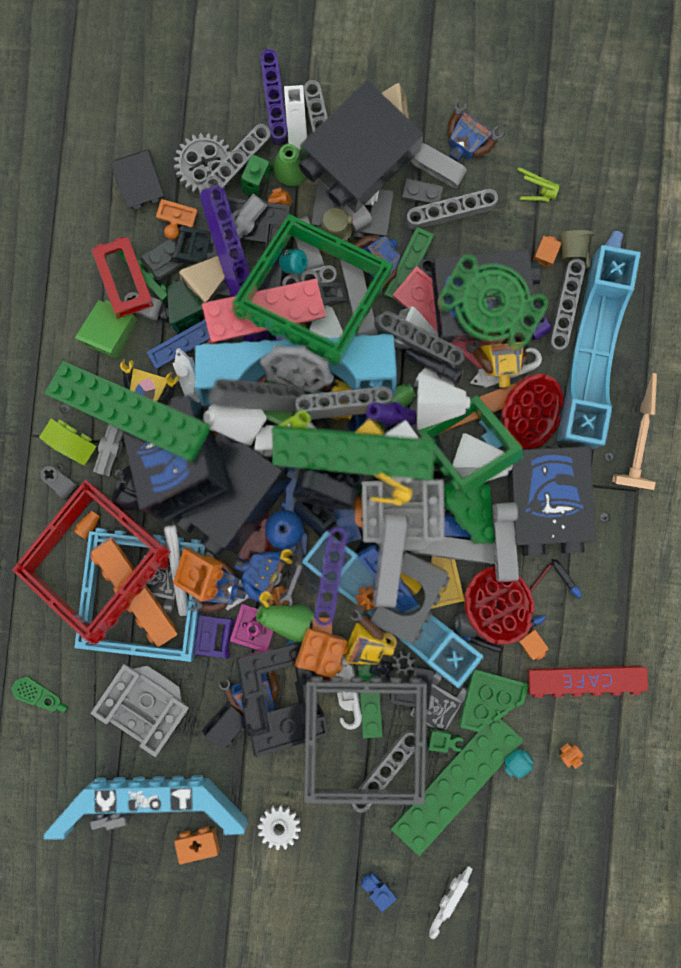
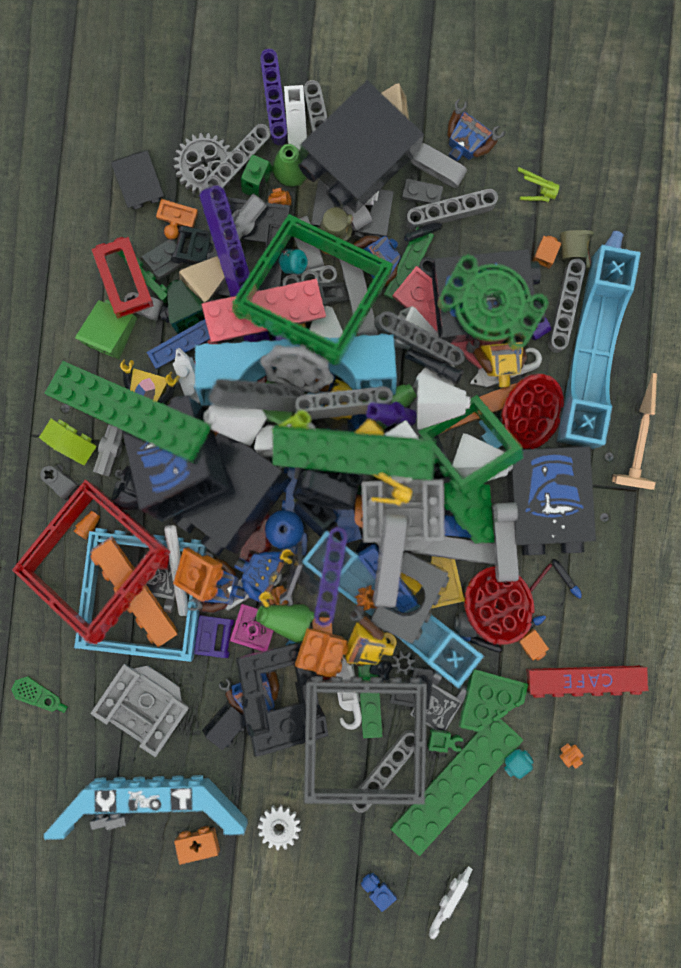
(430, 228): none -> black piece

